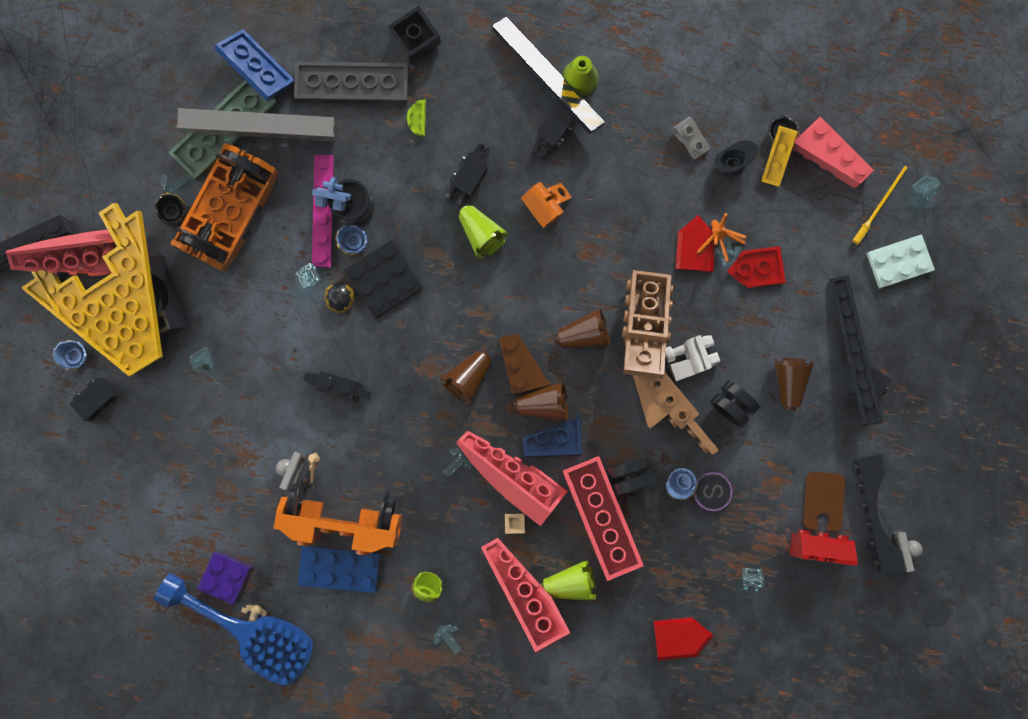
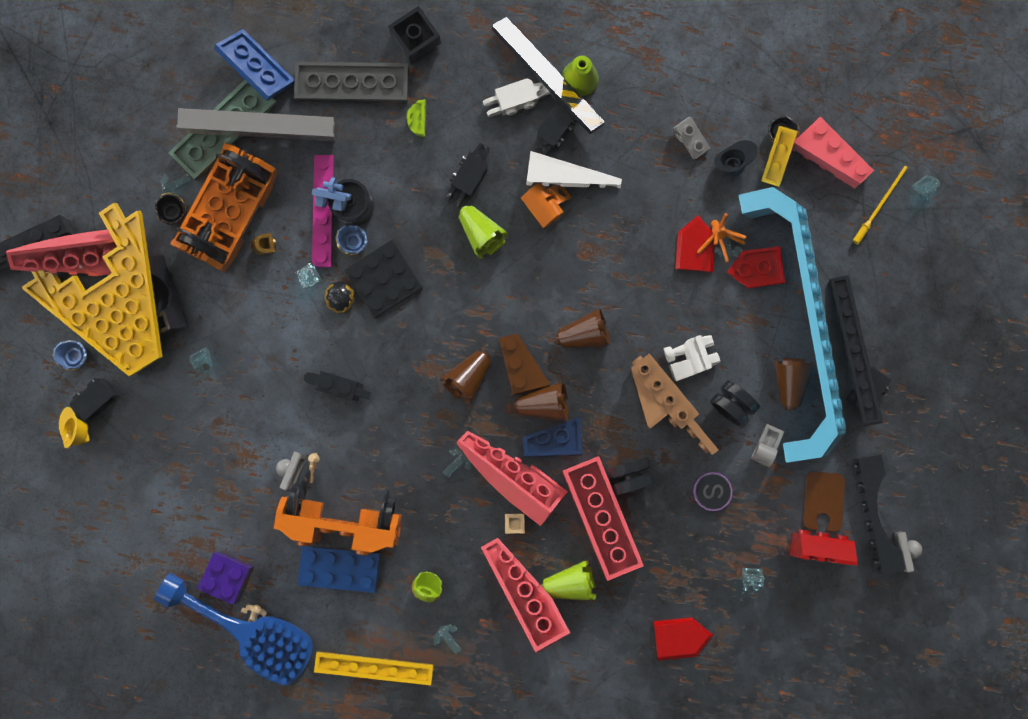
(72, 429): none -> yellow piece
(263, 244): none -> pearl gold plate
(373, 668): none -> yellow plate
(516, 97): none -> white hinge
(558, 172): none -> white wedge
(647, 323): medium nougat wedge -> none
(681, 483): medium blue hair -> none
(767, 445): none -> light grey plate
(833, 426): none -> medium azure arch
(900, 261): light aqua plate -> none

